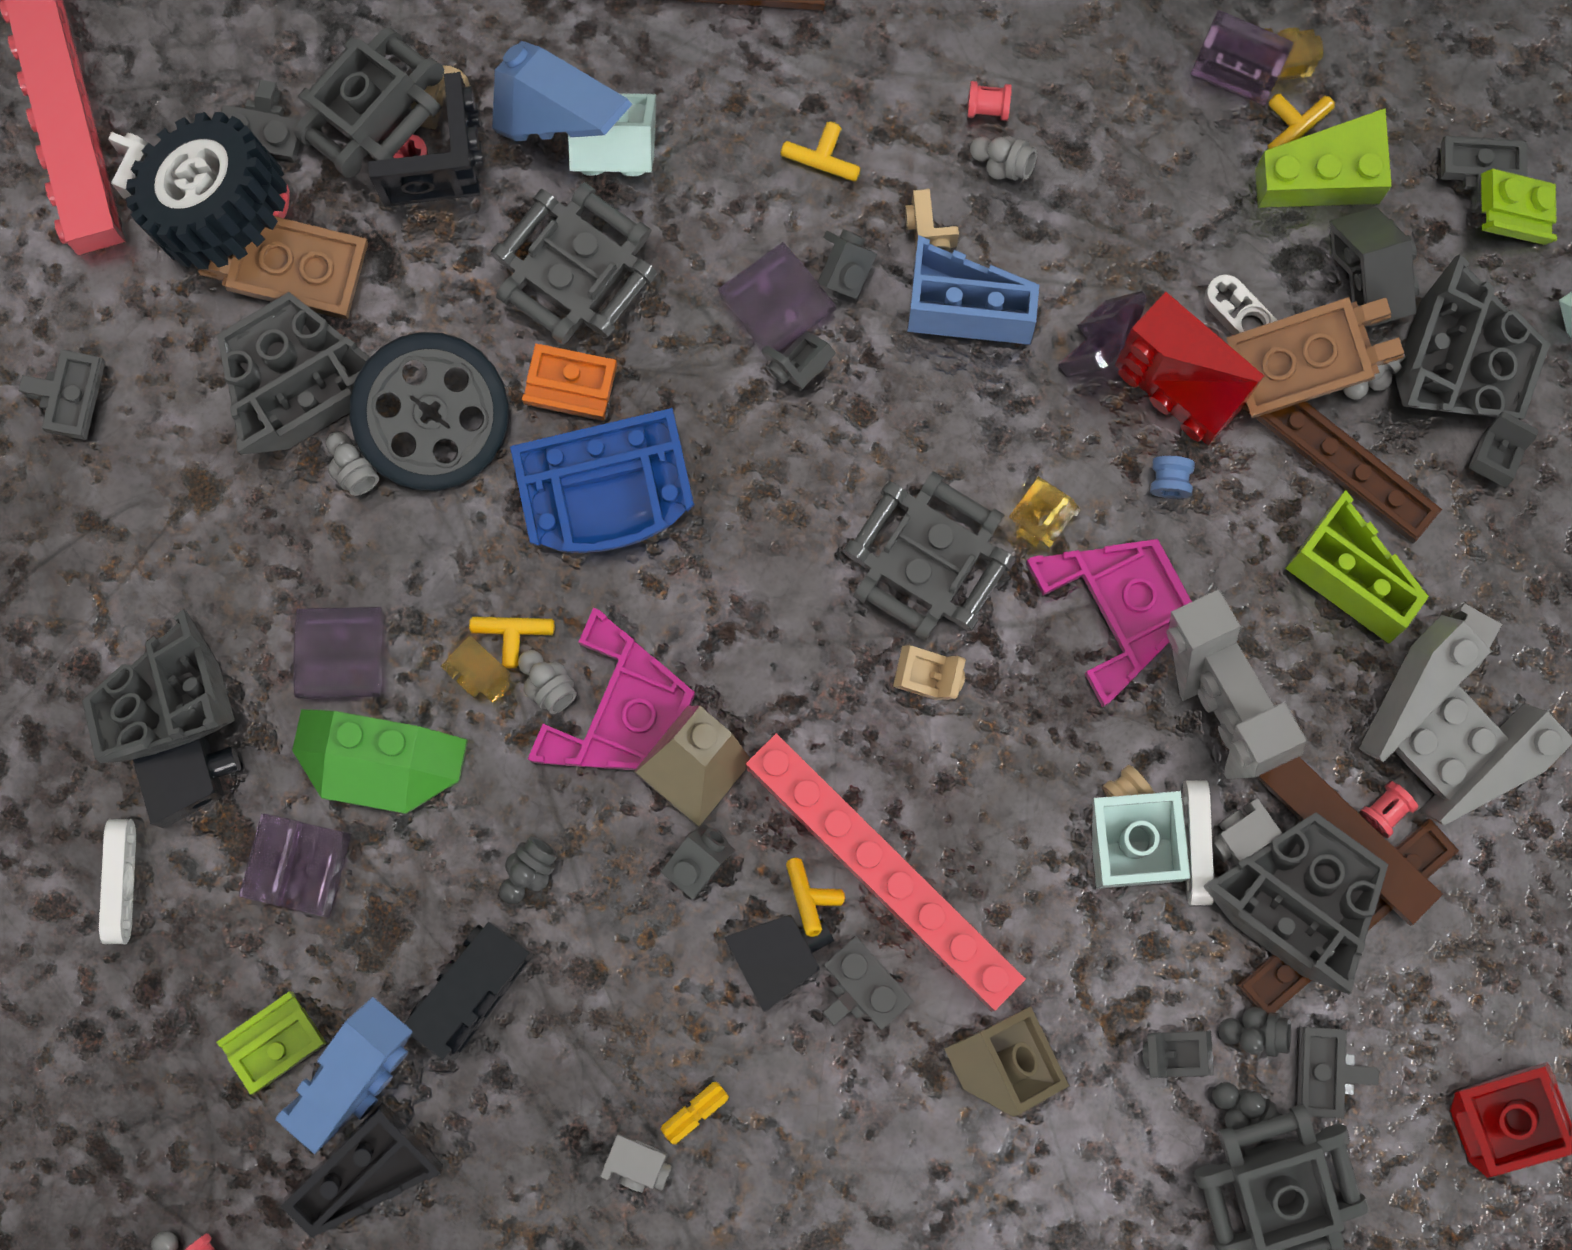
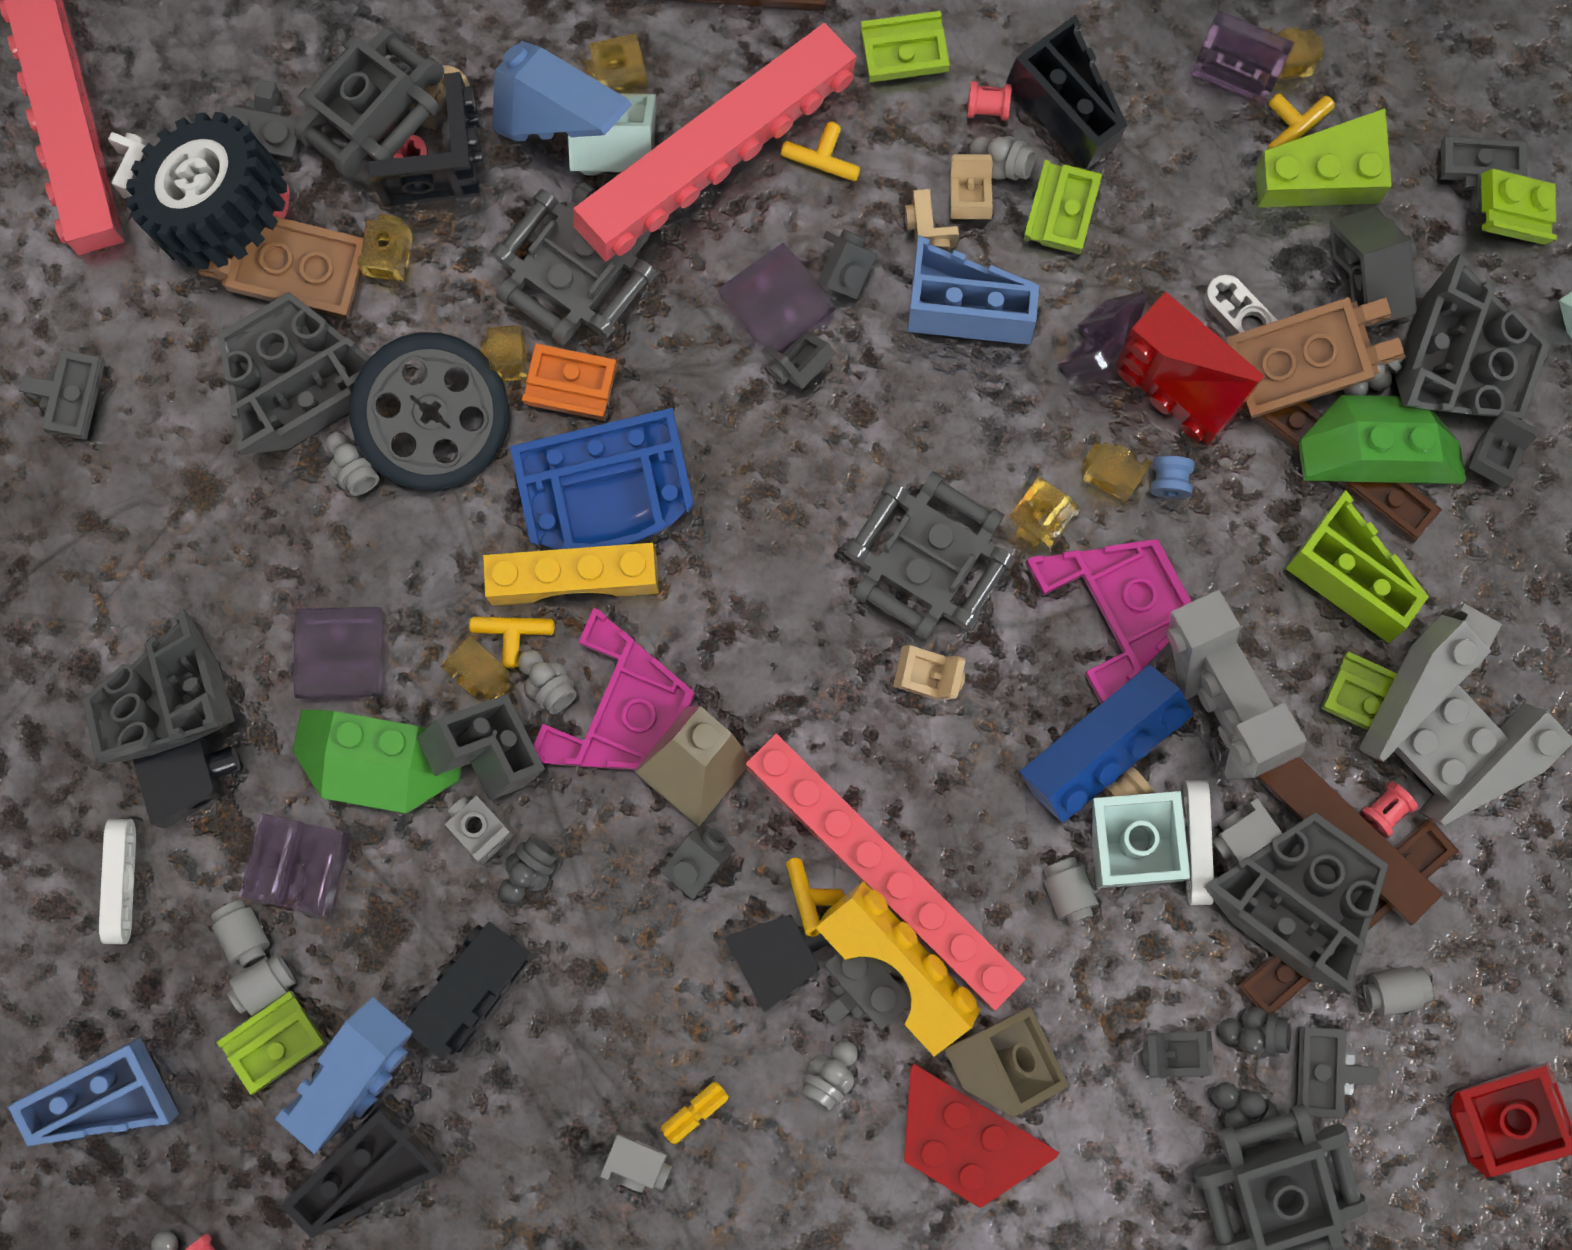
(100, 1097): none -> medium blue wedge
(239, 934): none -> light grey brick
(260, 985): none -> light grey brick
(387, 261): none -> clear yellow brick
(489, 839): none -> light grey brick
(490, 740): none -> dark grey brick
(506, 352): none -> clear yellow brick
(548, 573): none -> yellow arch
(621, 53): none -> clear yellow brick
(714, 143): none -> coral brick
(830, 1077): none -> light grey piece
(867, 928): none -> yellow arch
(904, 46): none -> lime plate
(966, 1142): none -> red wing
(971, 186): none -> tan bracket
(1063, 207): none -> lime plate
(1068, 93): none -> black wedge
(1070, 891): none -> light grey brick
(1106, 743): none -> blue brick
(1114, 470): none -> clear yellow brick
(1358, 690): none -> lime plate
(1380, 442): none -> bright green wedge
(1398, 990): none -> light grey brick

